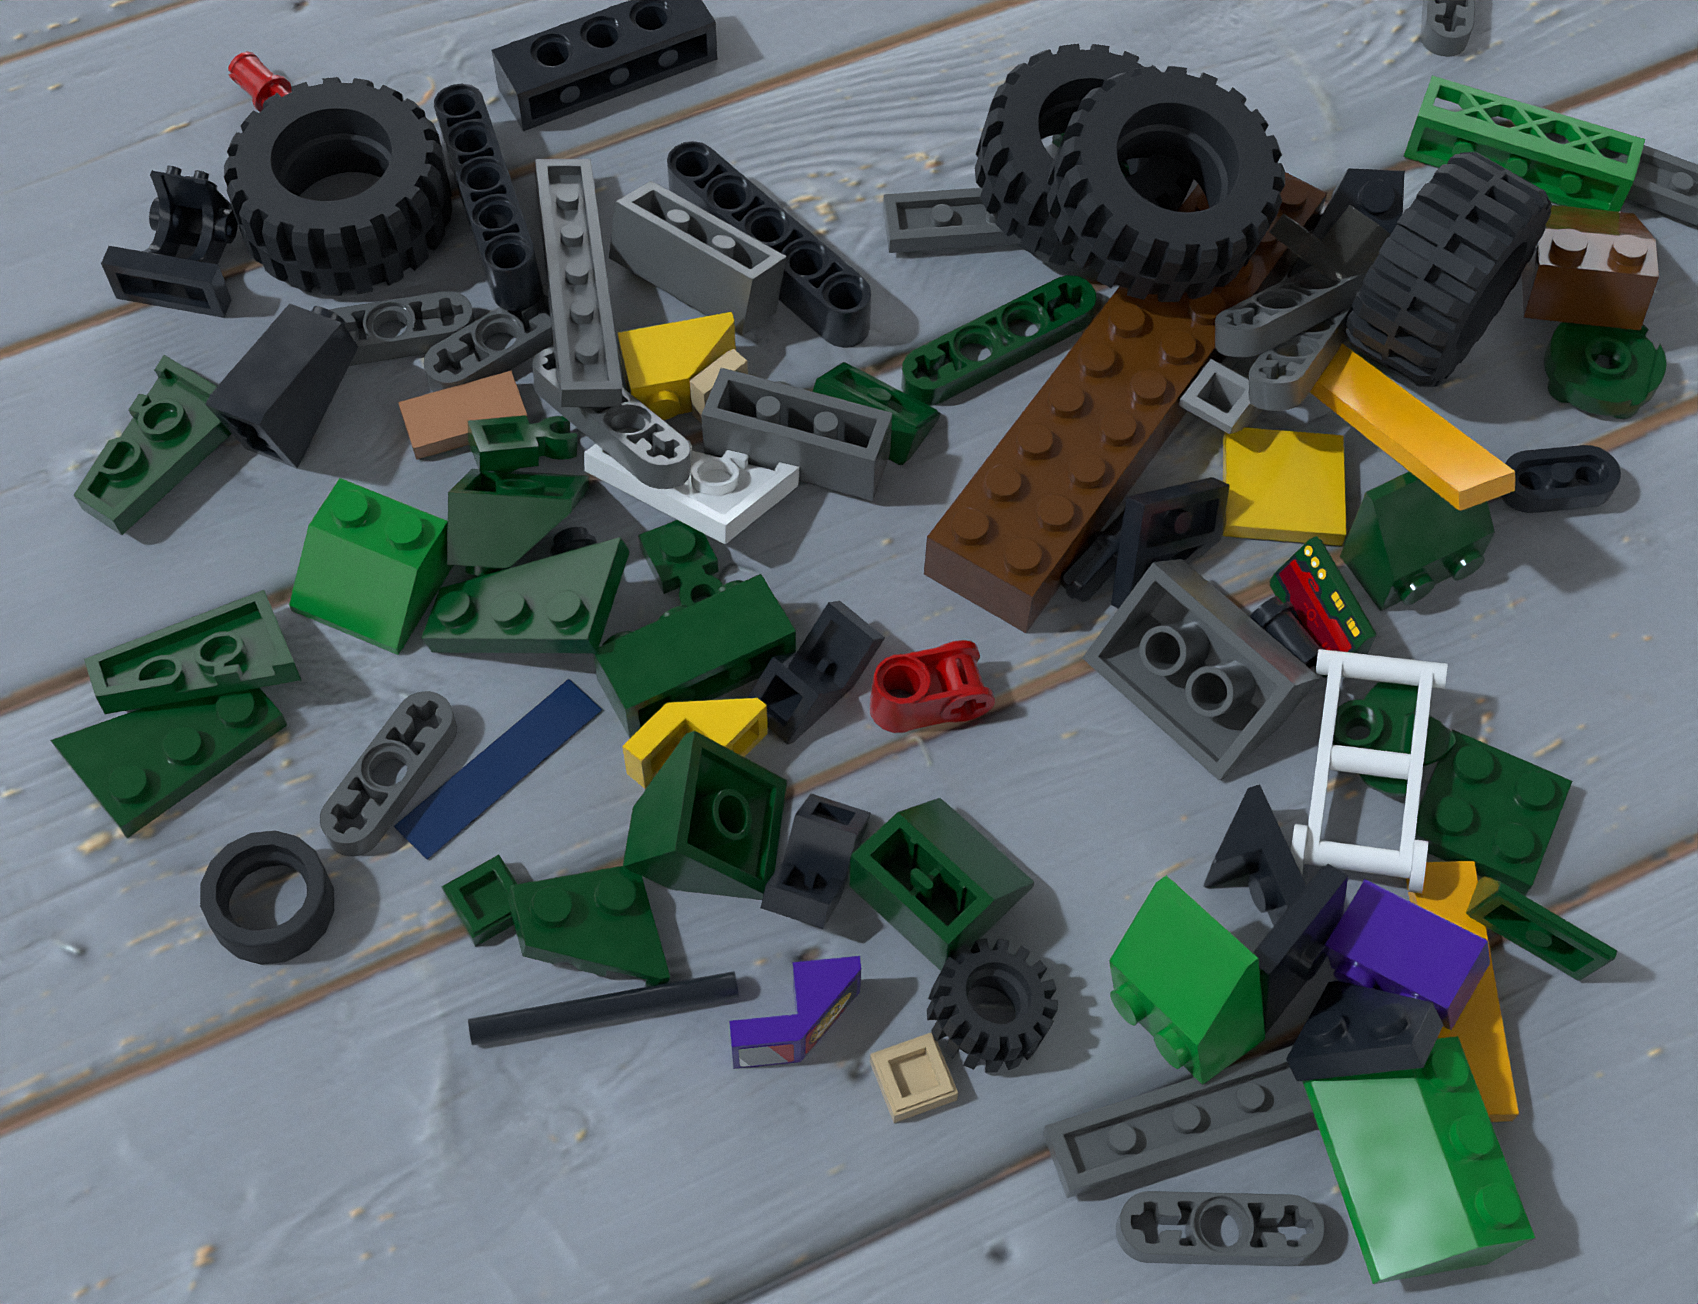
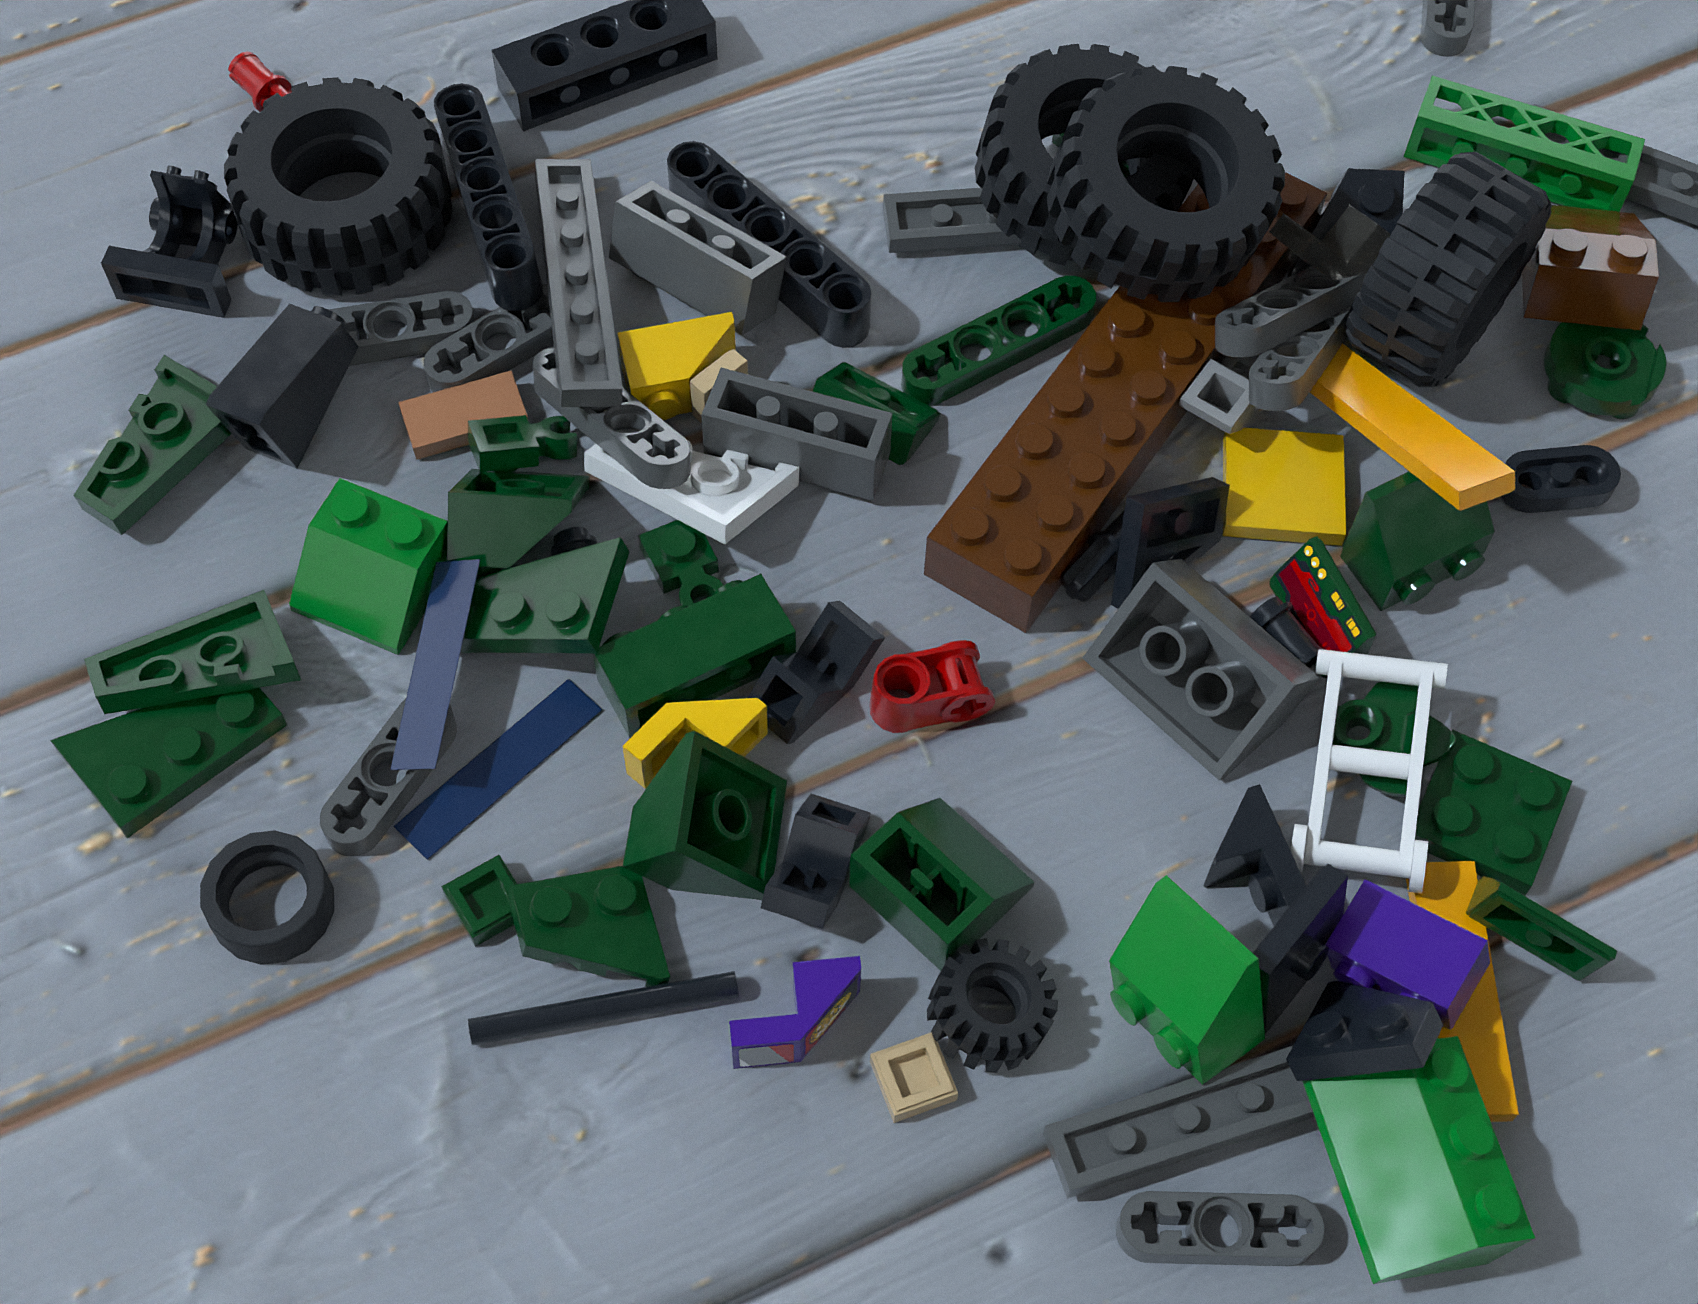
(435, 665): none -> dark blue sticker

